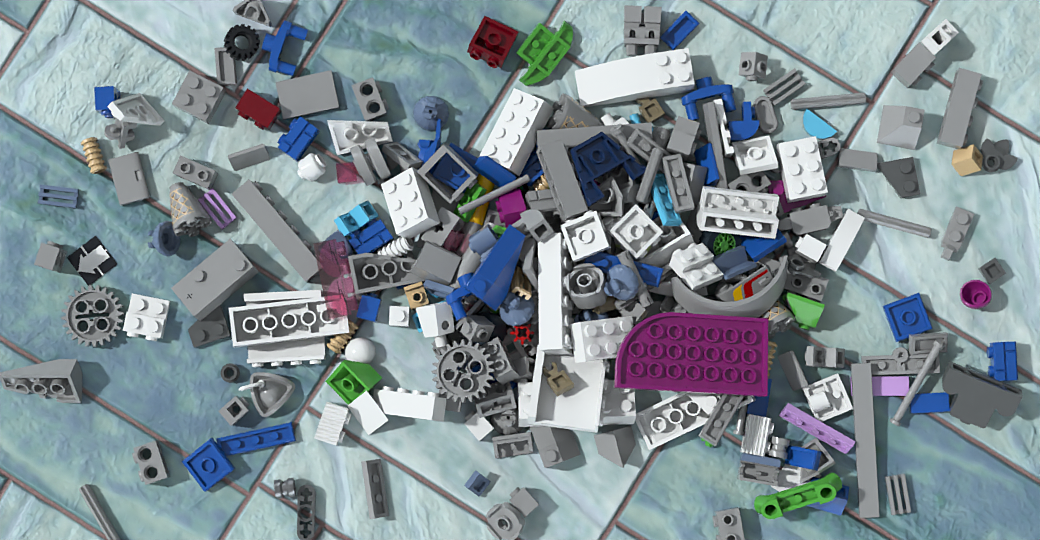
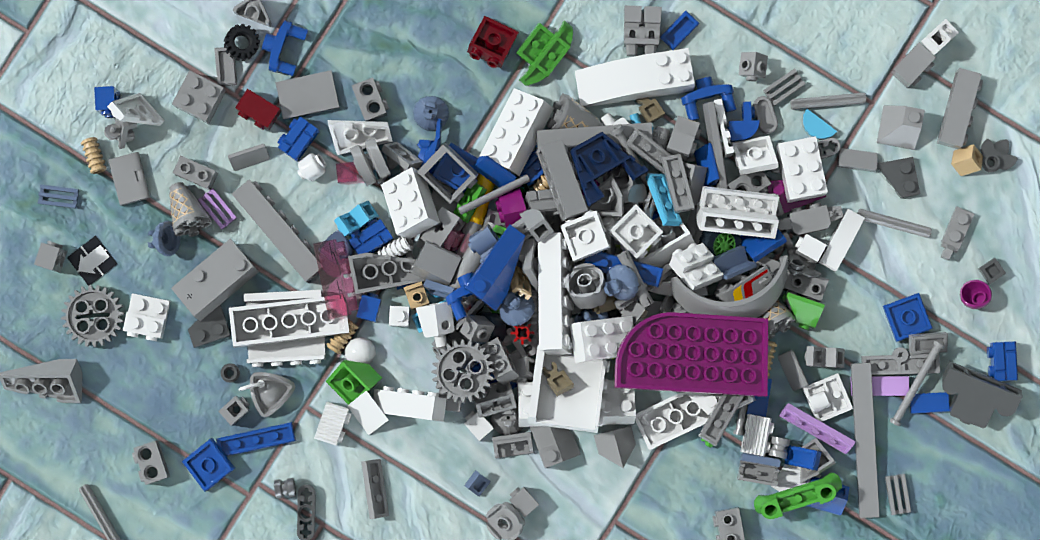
(649, 175): light grey axle -> none

